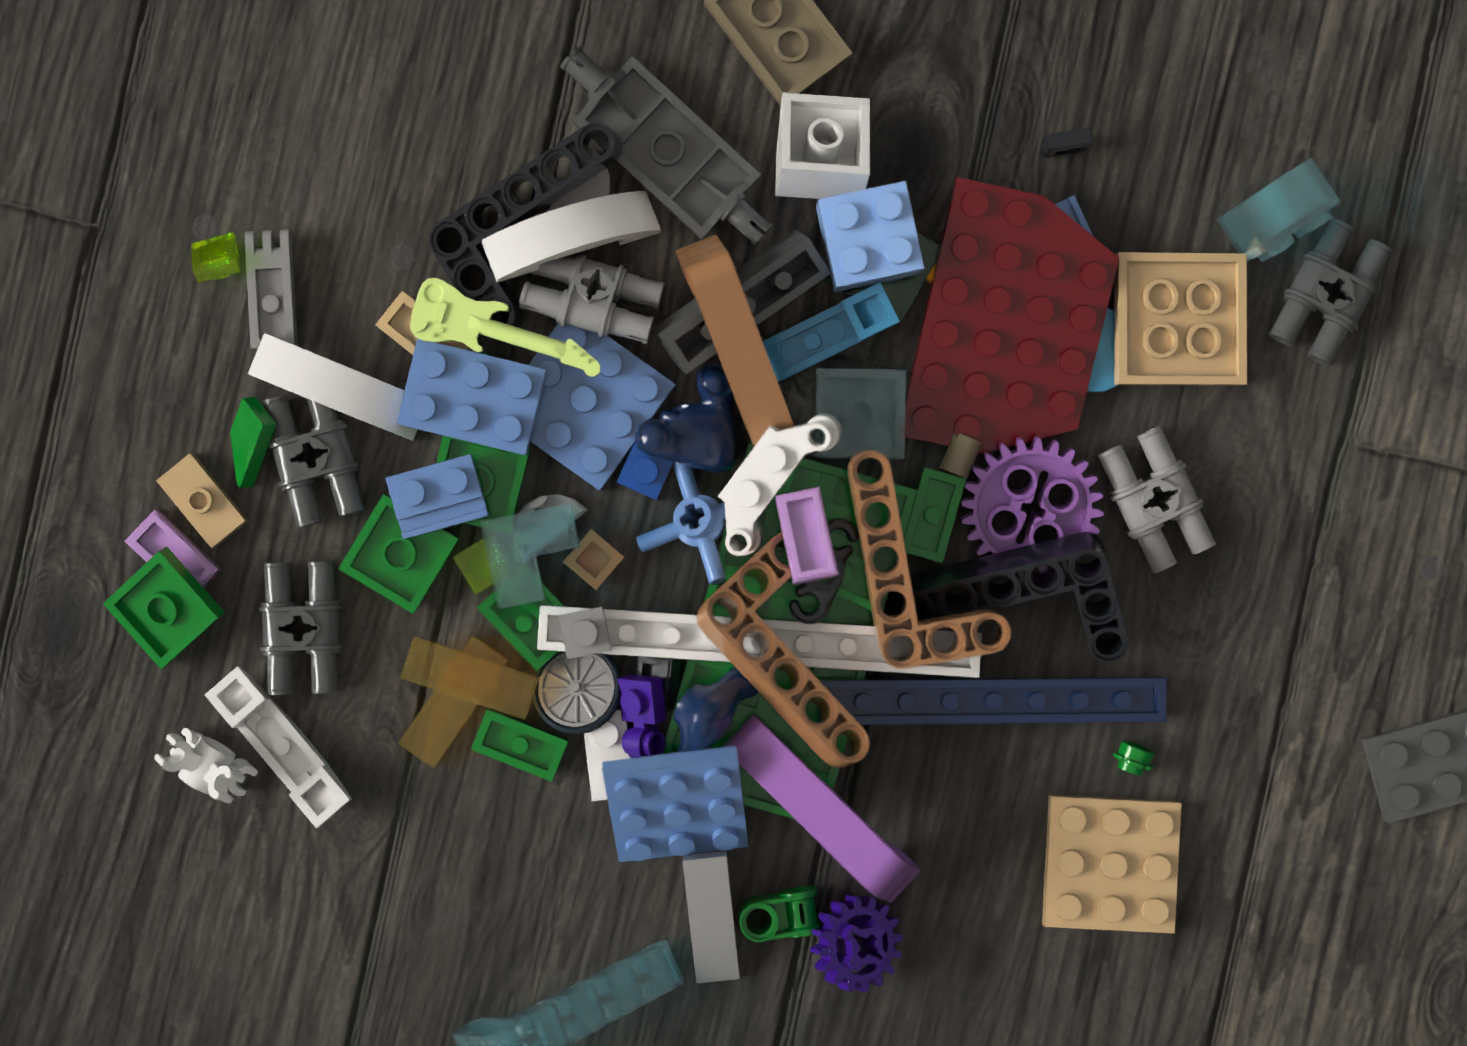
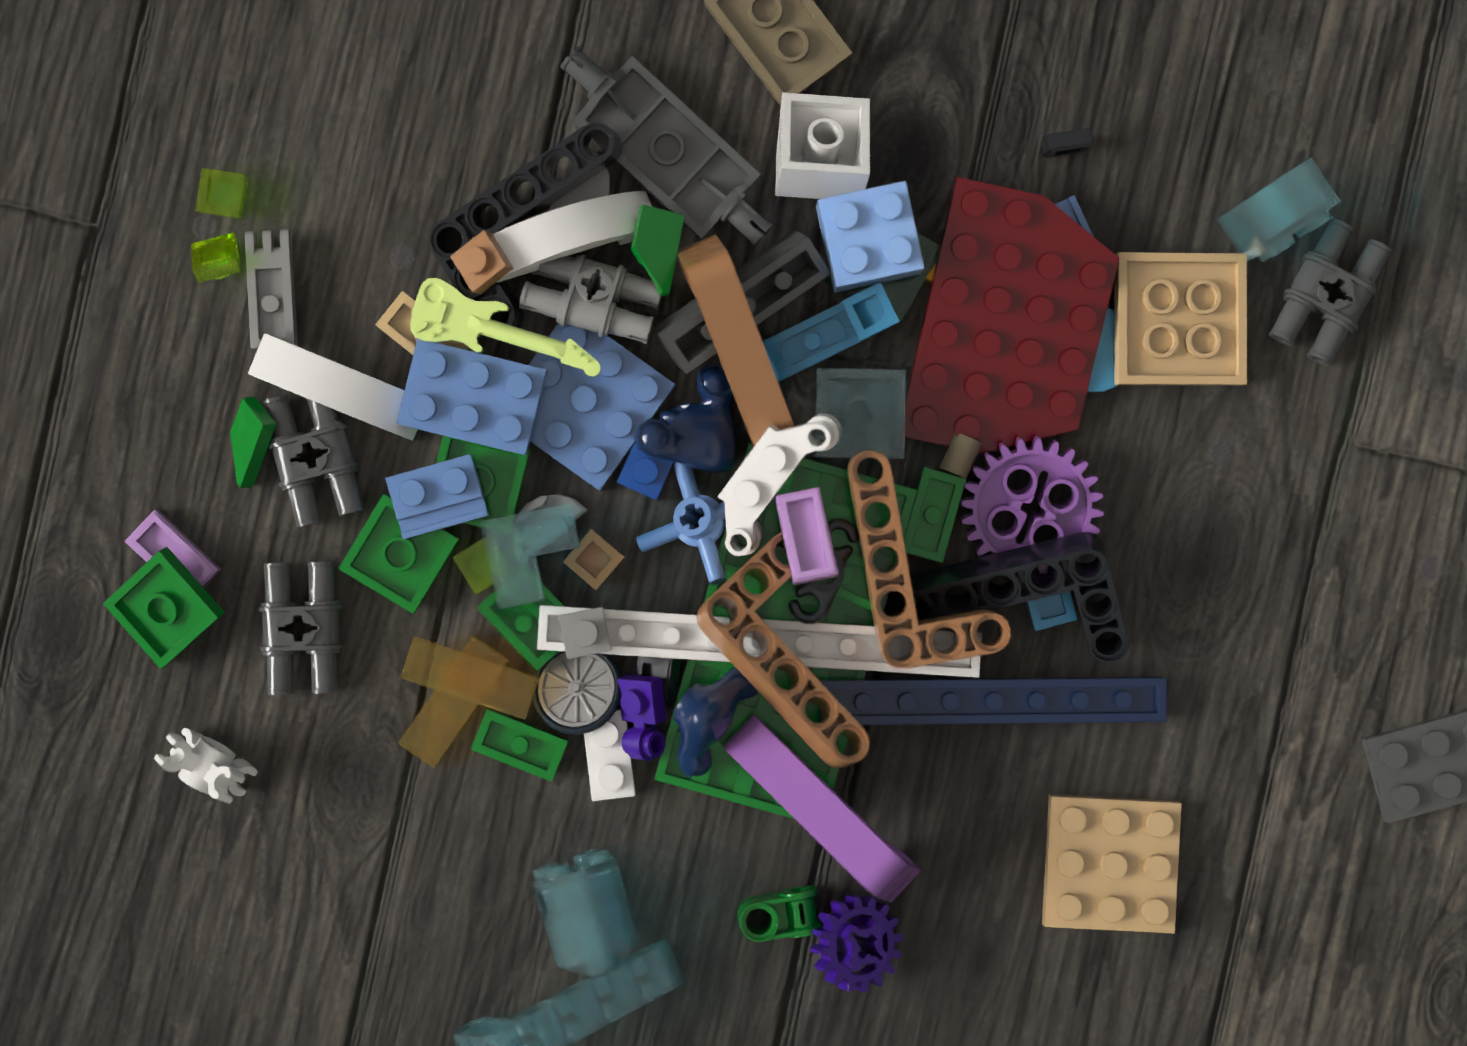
(202, 500): tan plate -> none
(222, 193): none -> clear neon green plate
(280, 744): white slope -> none
(481, 262): none -> medium nougat plate
(586, 912): none -> clear light blue cylinder
(657, 244): none -> green tile
(676, 803): medium blue plate -> none
(711, 916): light grey slope -> none
(1051, 611): none -> dark azure plate
(1134, 757): green plate -> none
(1179, 505): light grey pin -> none

